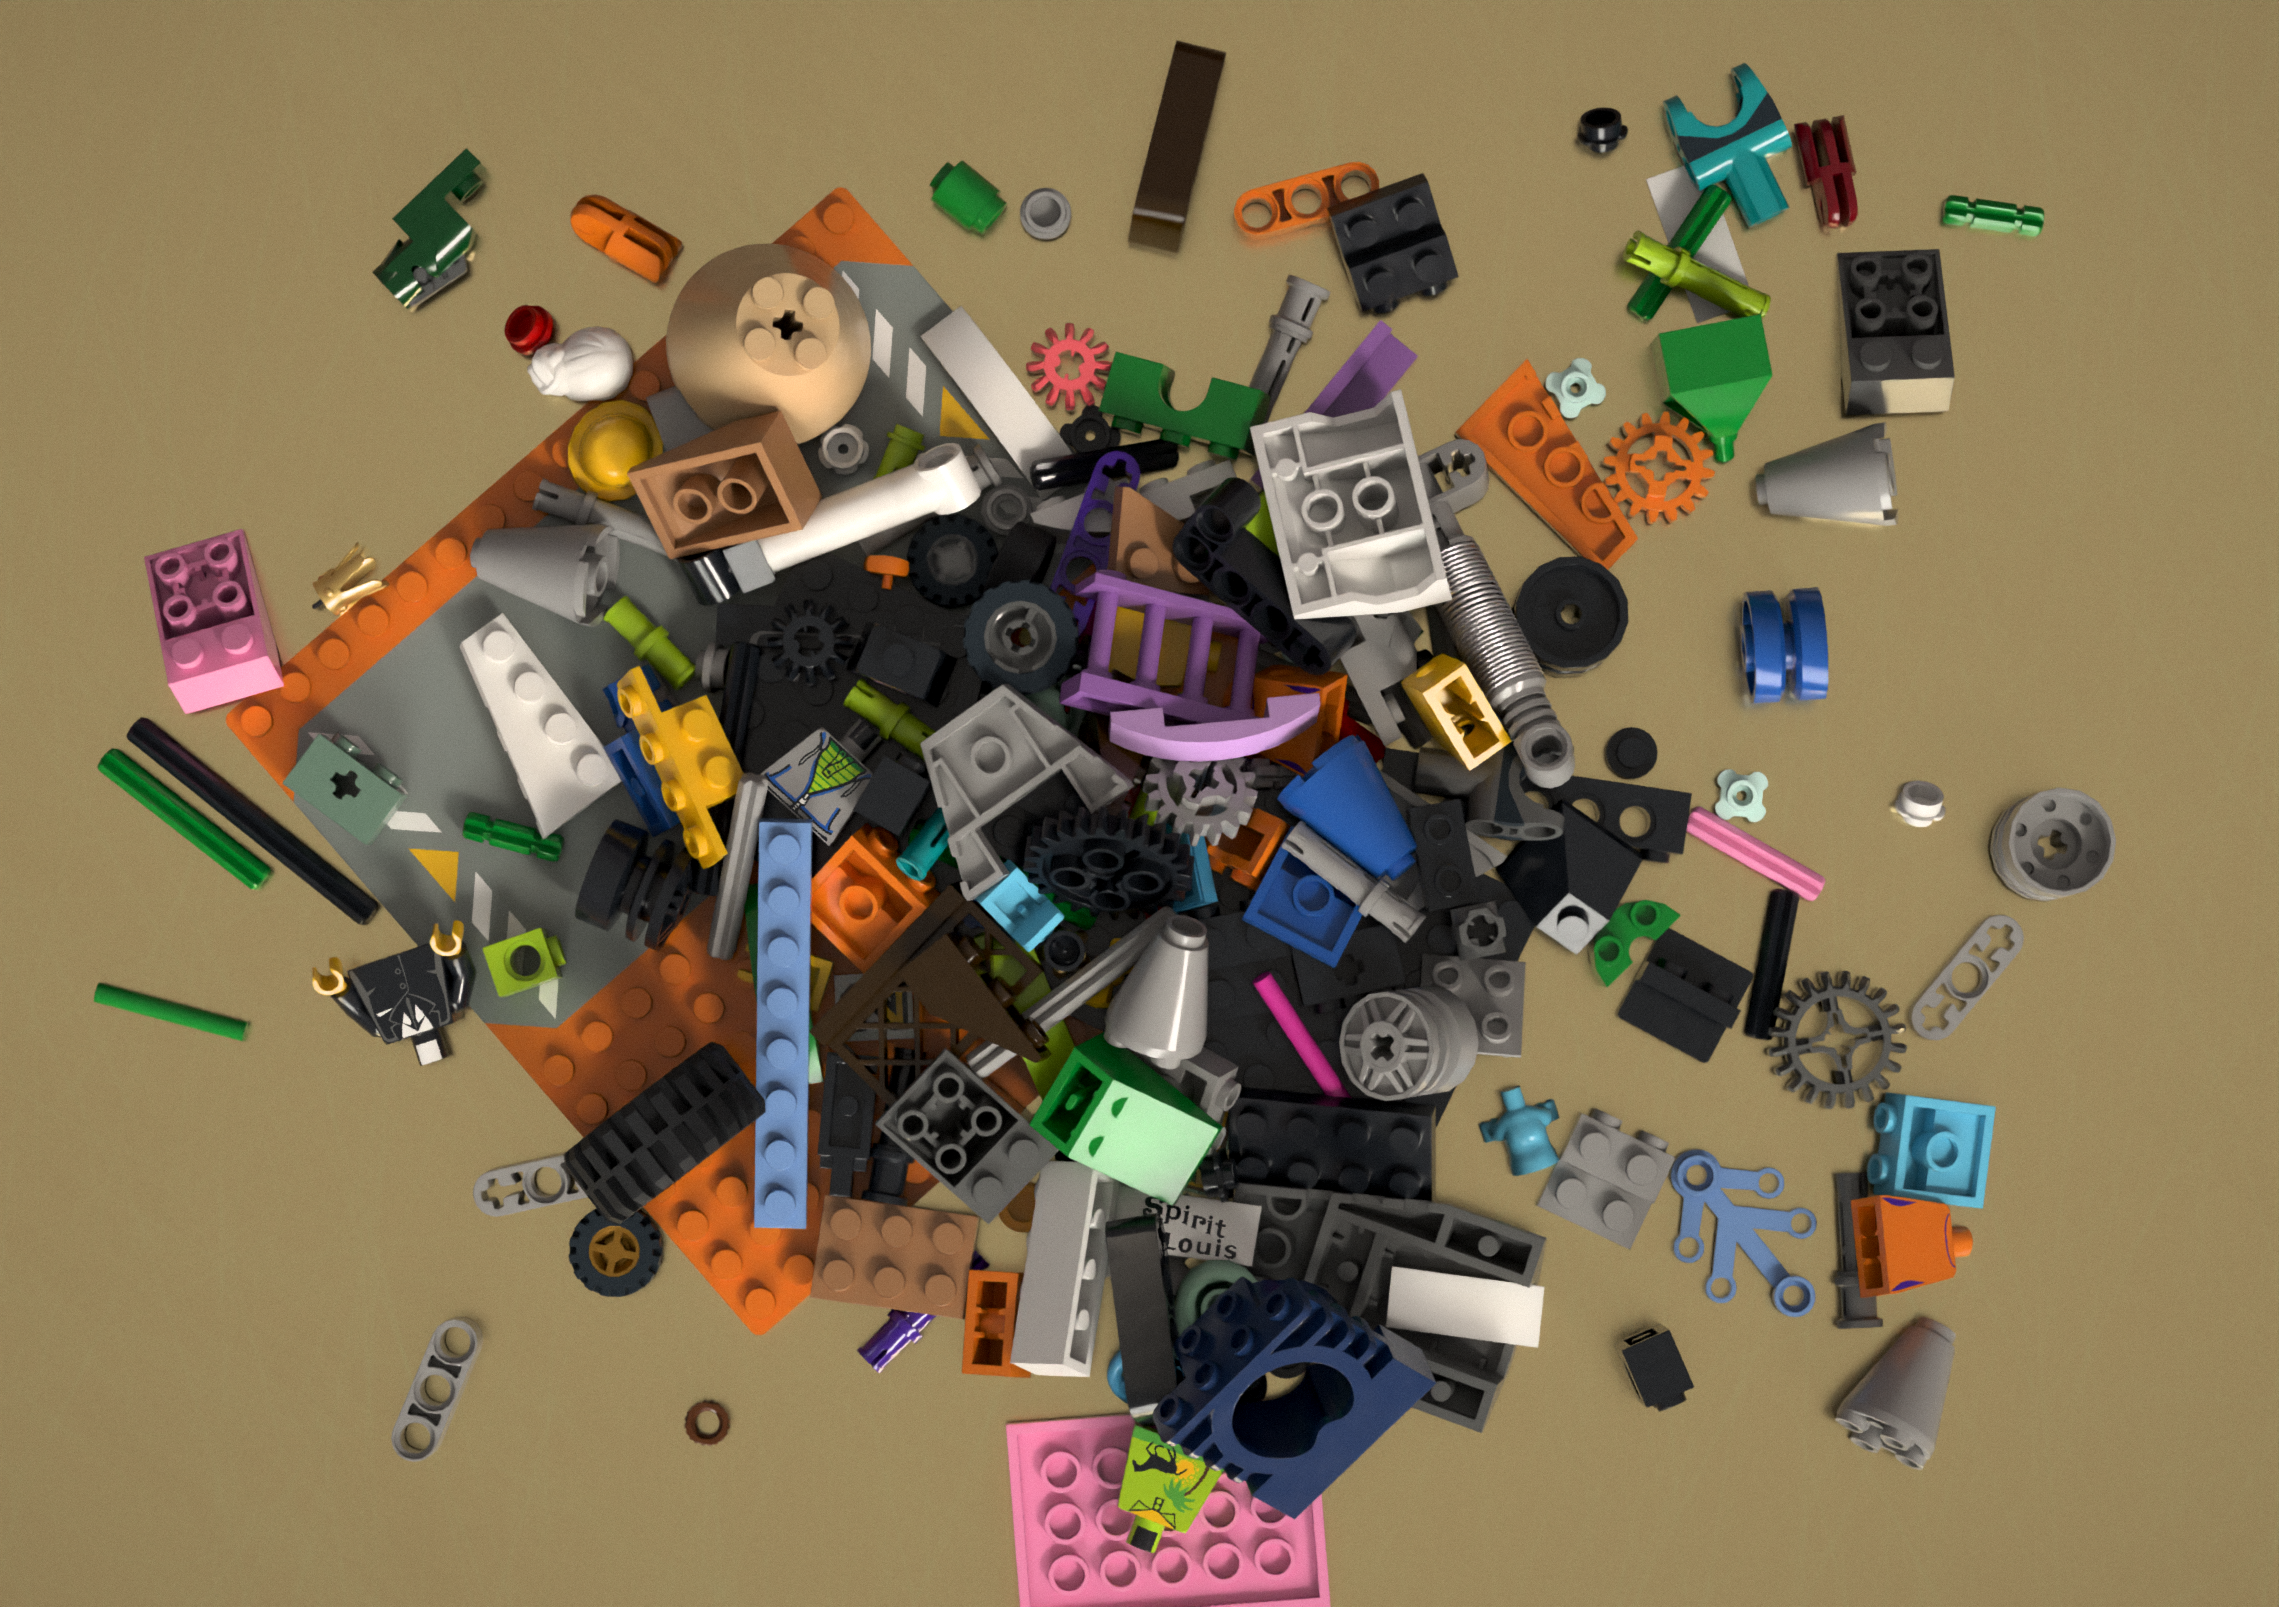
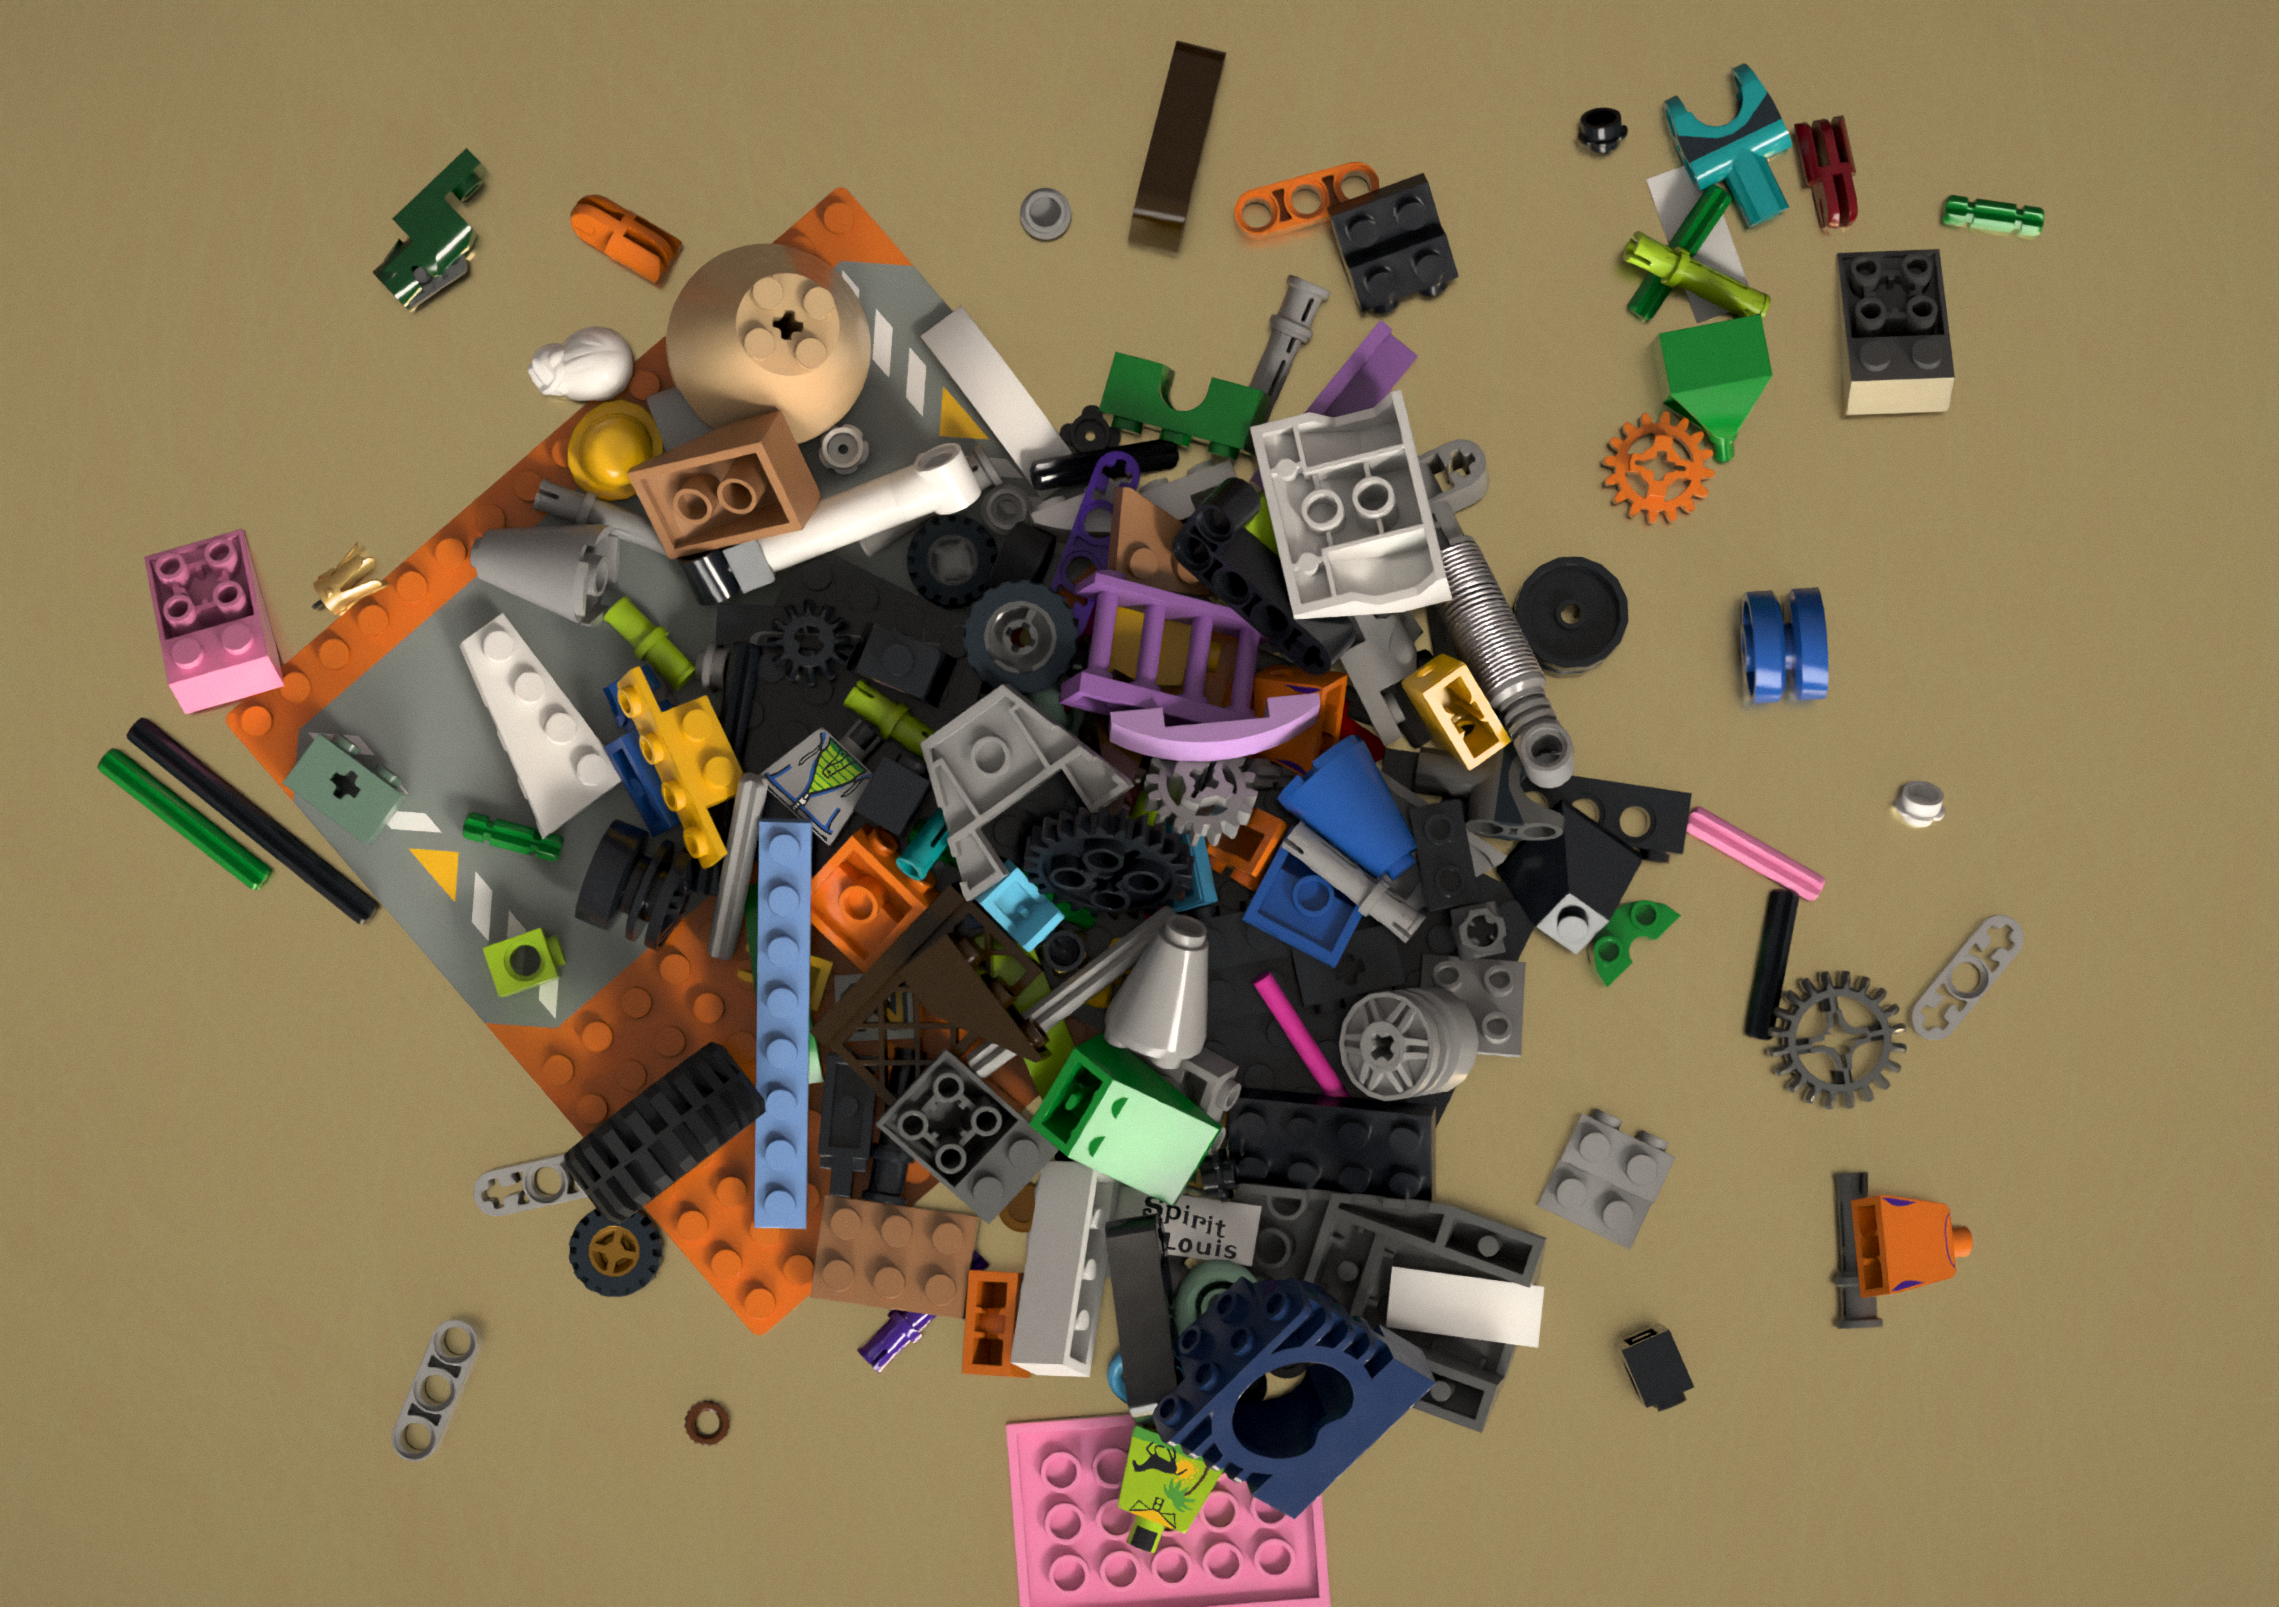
(171, 1011): green bar -> none
(407, 992): black torso -> none
(528, 329): red plate -> none
(886, 566): orange piece -> none
(901, 450): lime pin -> none
(967, 196): green brick -> none
(1053, 364): coral gear -> none
(1523, 1132): medium azure piece -> none
(1547, 467): orange wing -> none
(1589, 392): light aqua plate -> none
(1631, 753): black plate -> none
(1685, 995): black bracket -> none
(1730, 785): light aqua plate -> none
(1737, 1225): medium blue plant -> none
(1835, 480): light grey cone -> none
(1903, 1395): light grey cone -> none
(1932, 1150): medium azure plate -> none
(2077, 830): light grey wheel -> none

